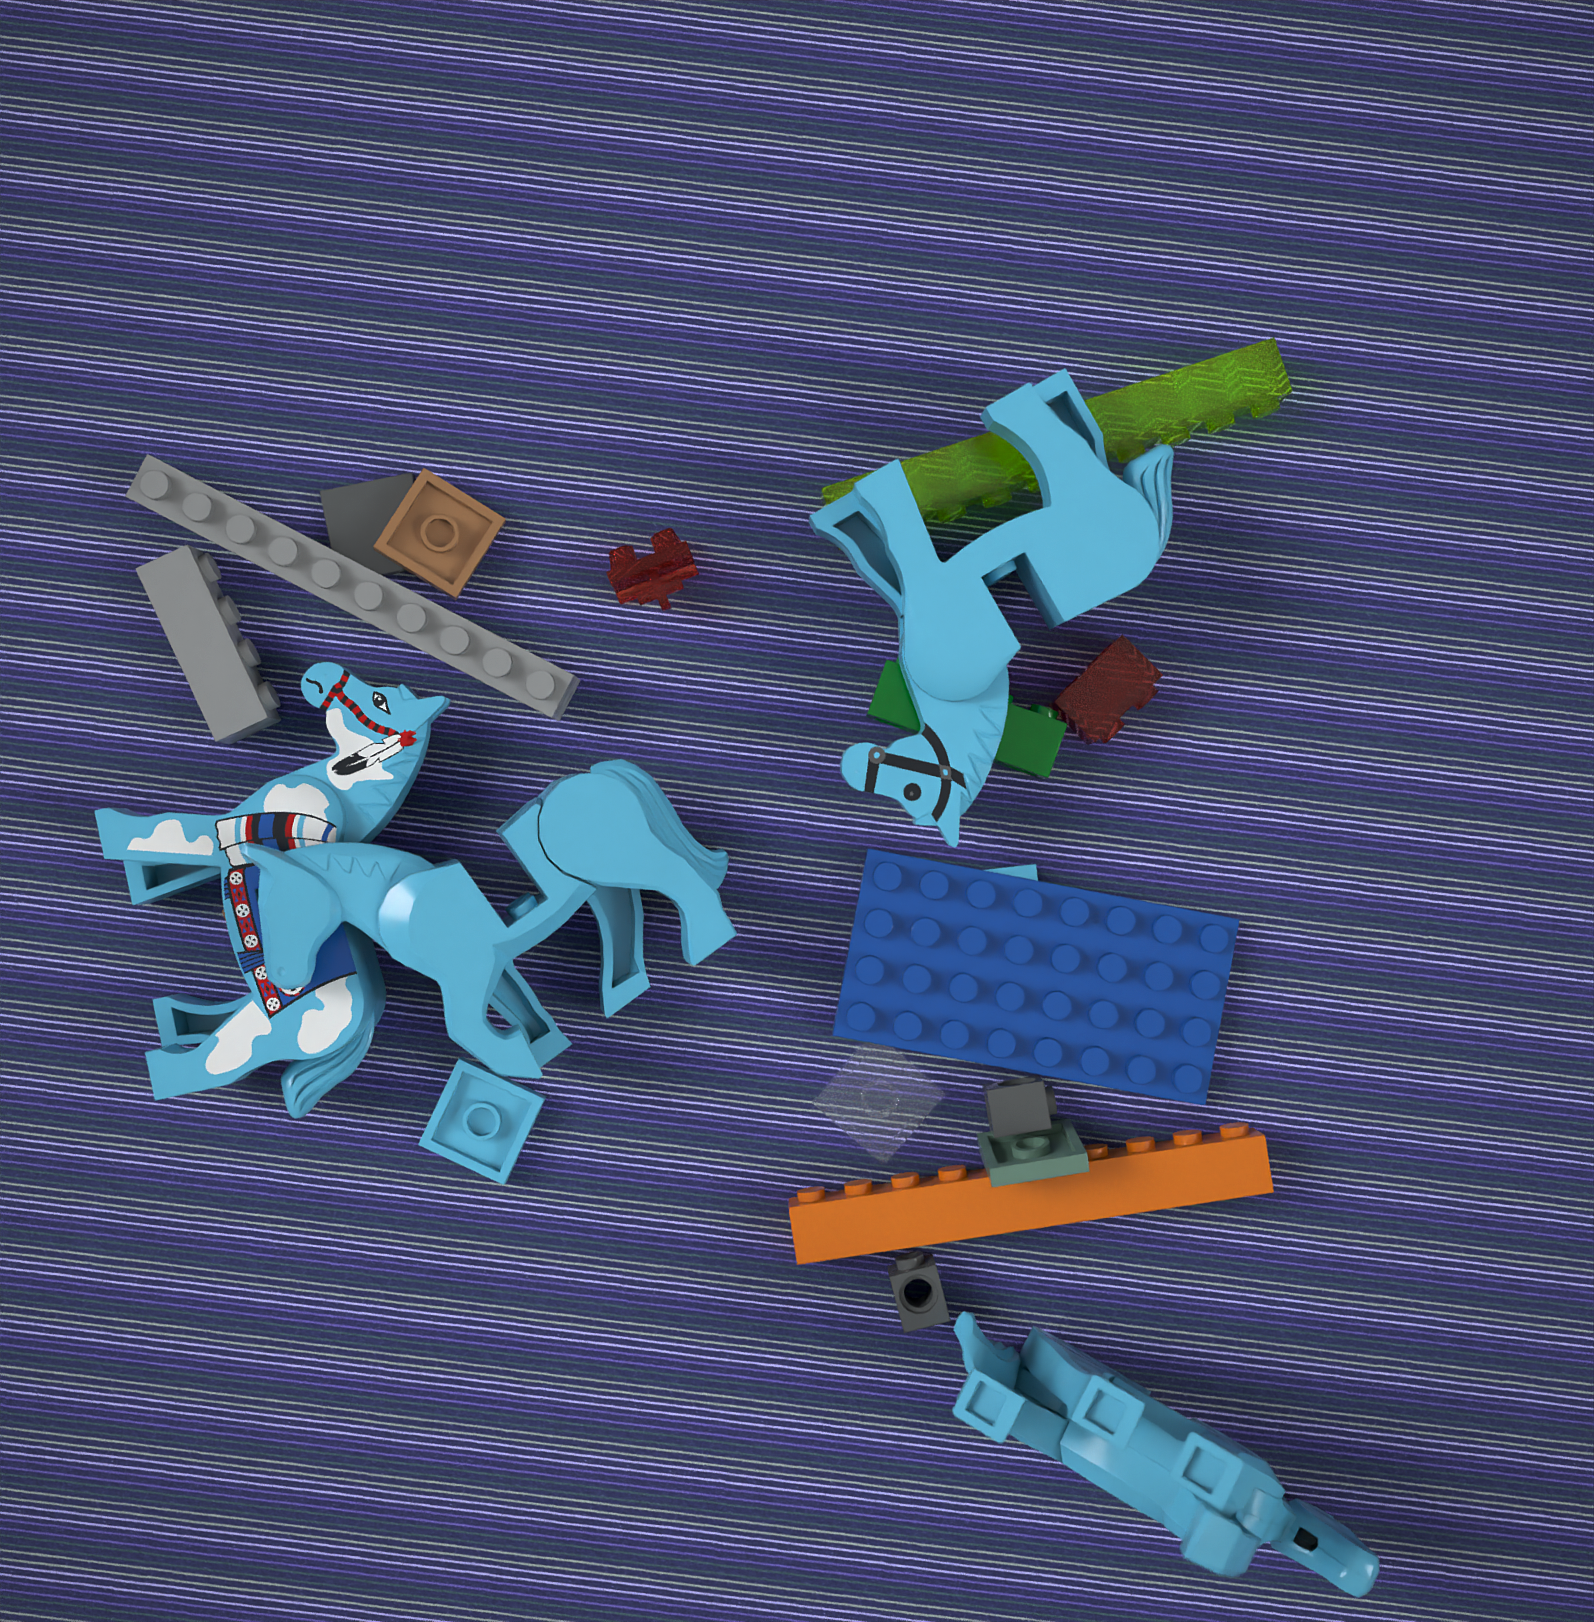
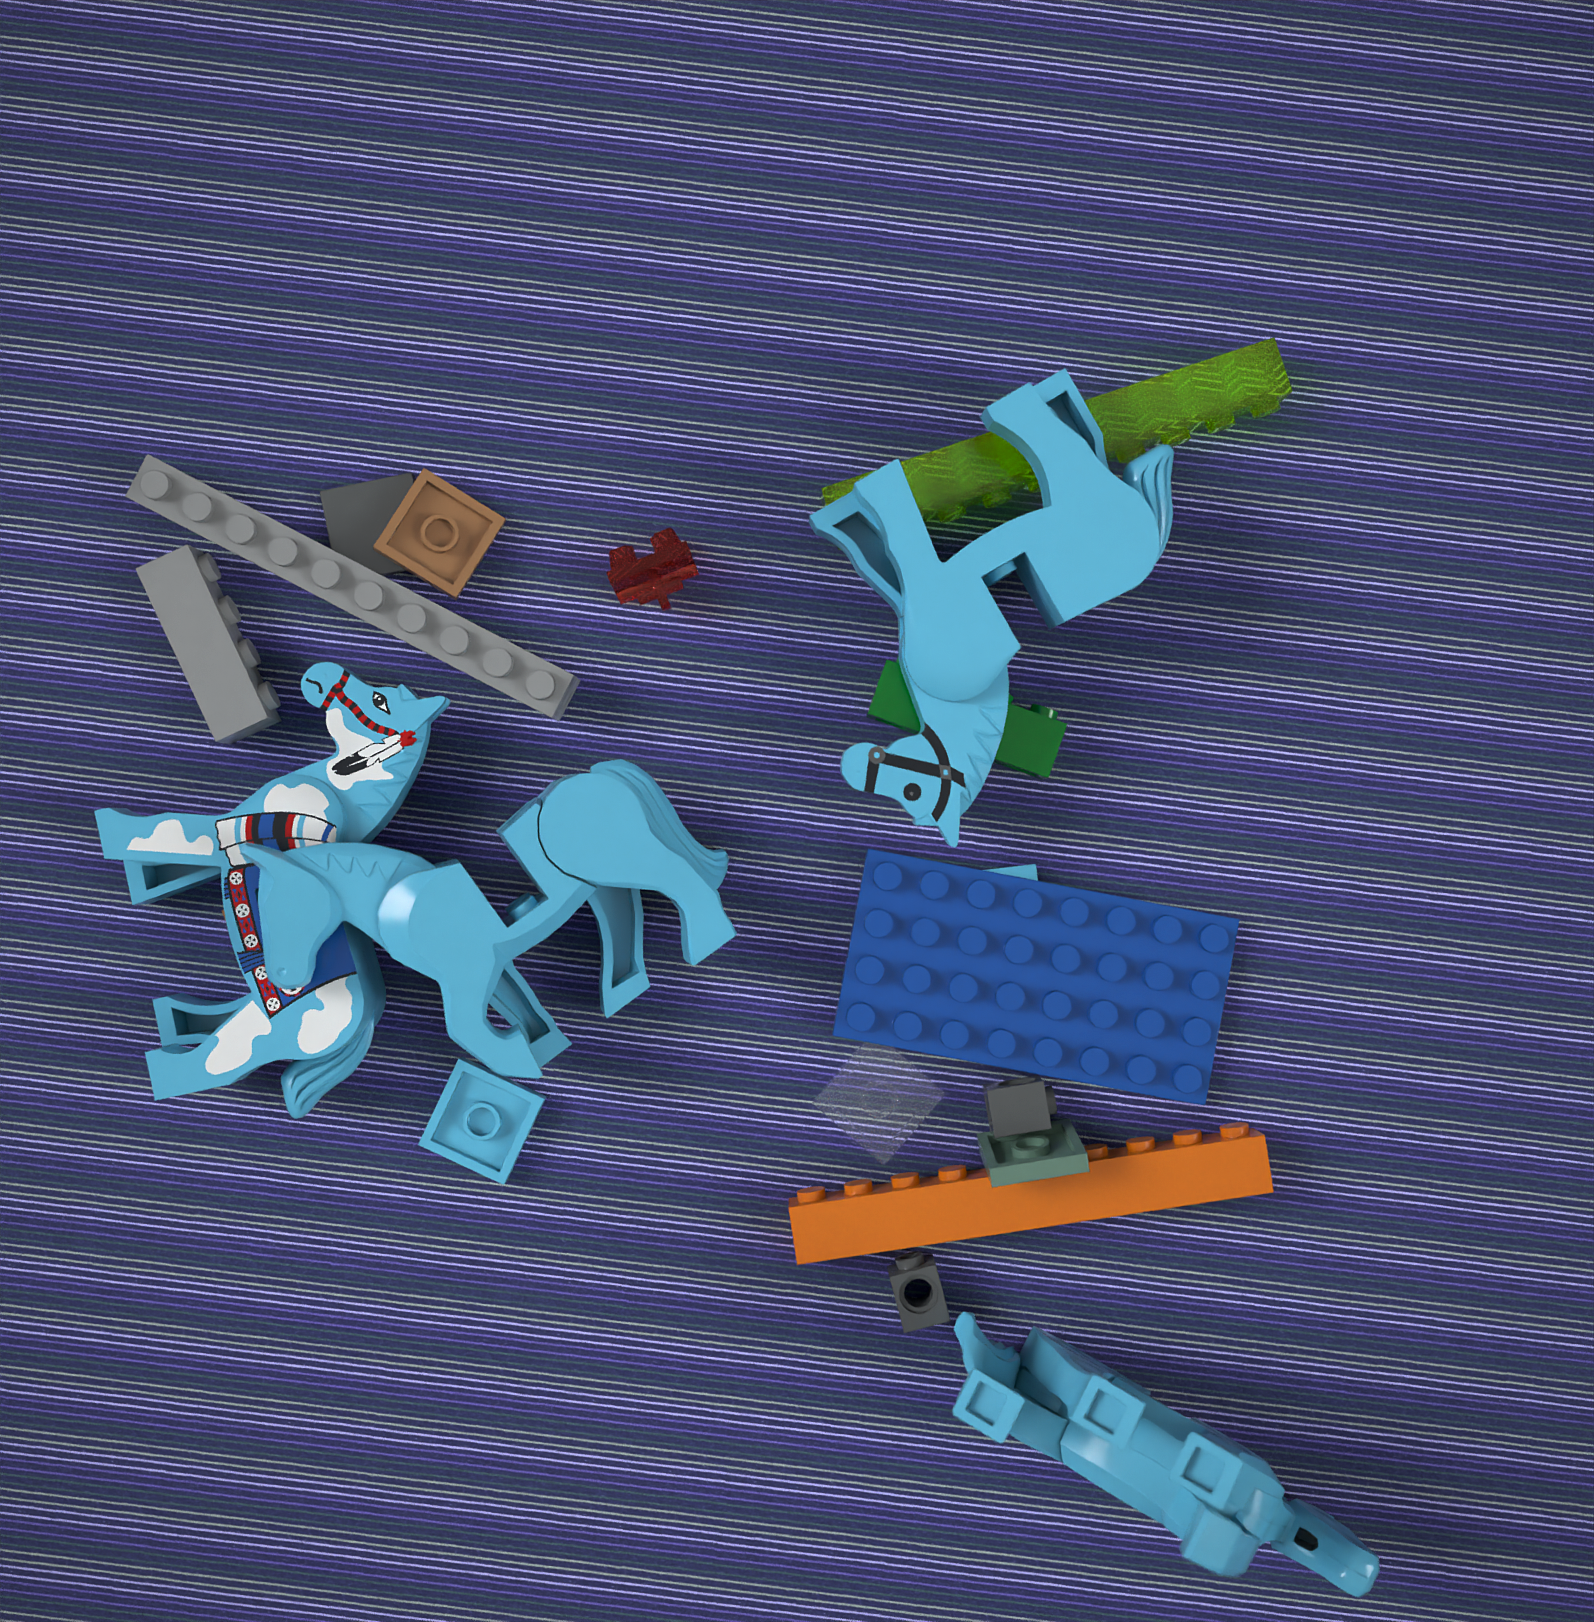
(1106, 691): clear red brick -> none

